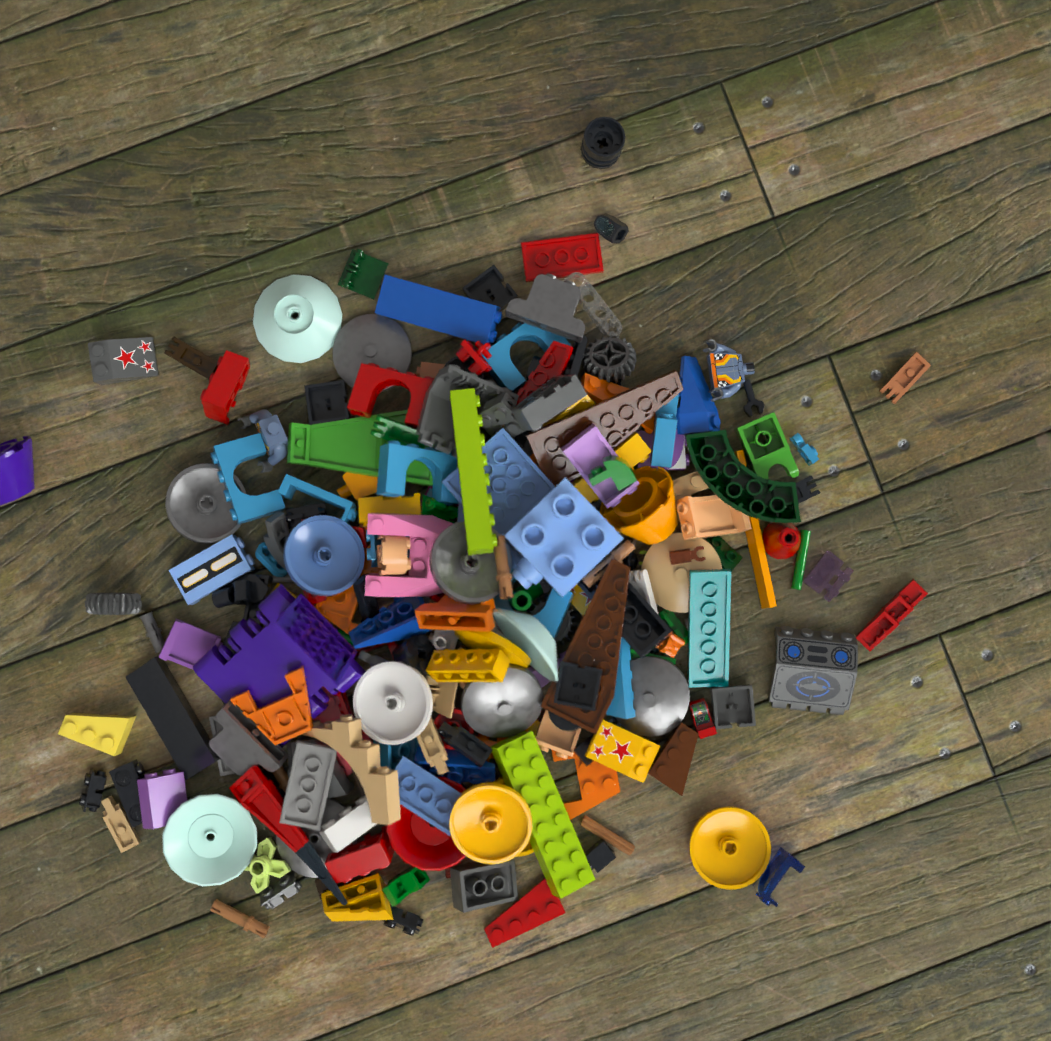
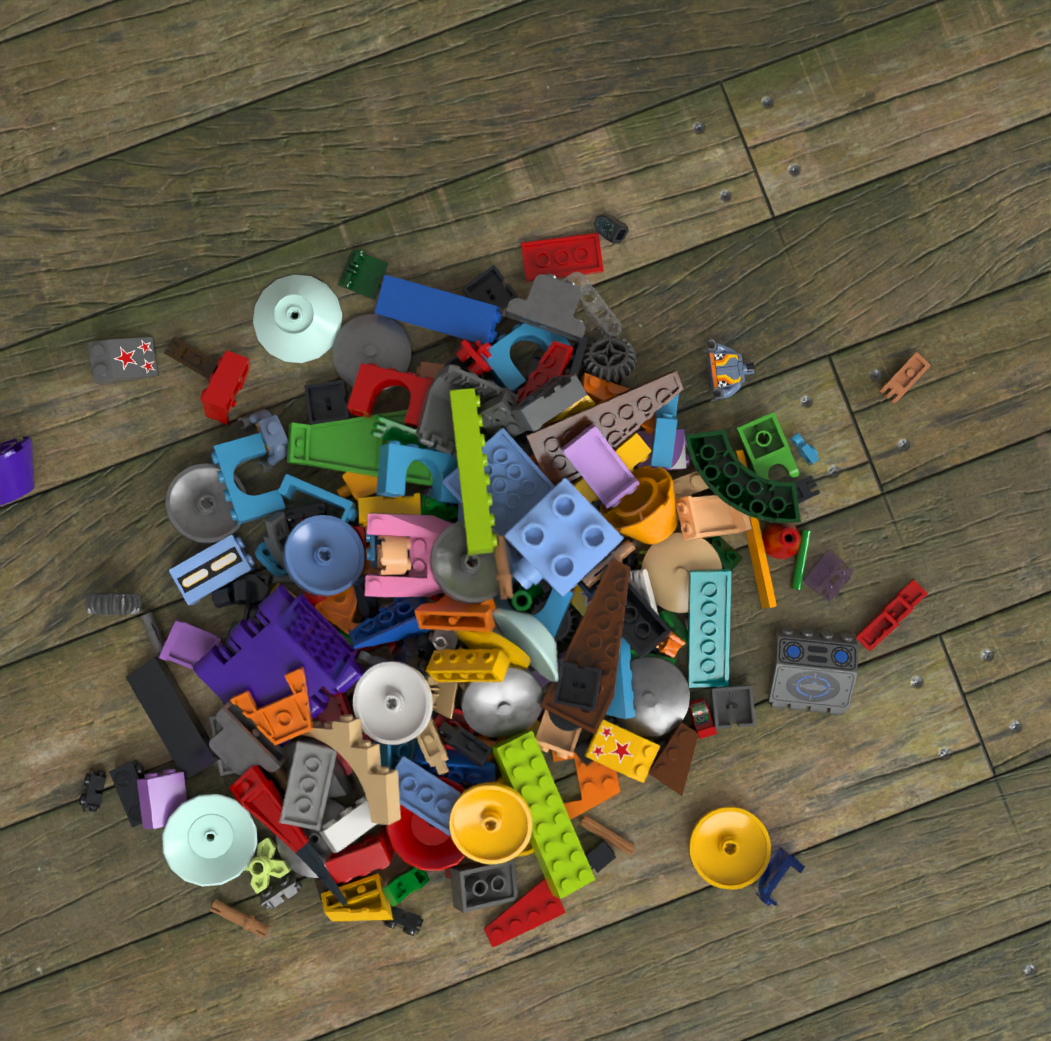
(98, 731): light yellow wedge -> none
(119, 825): tan hinge -> none
(603, 132): black wheel -> none
(615, 468): brick -> none
(685, 555): copper bar -> none
(696, 409): blue wedge -> none
(751, 400): black bar -> none

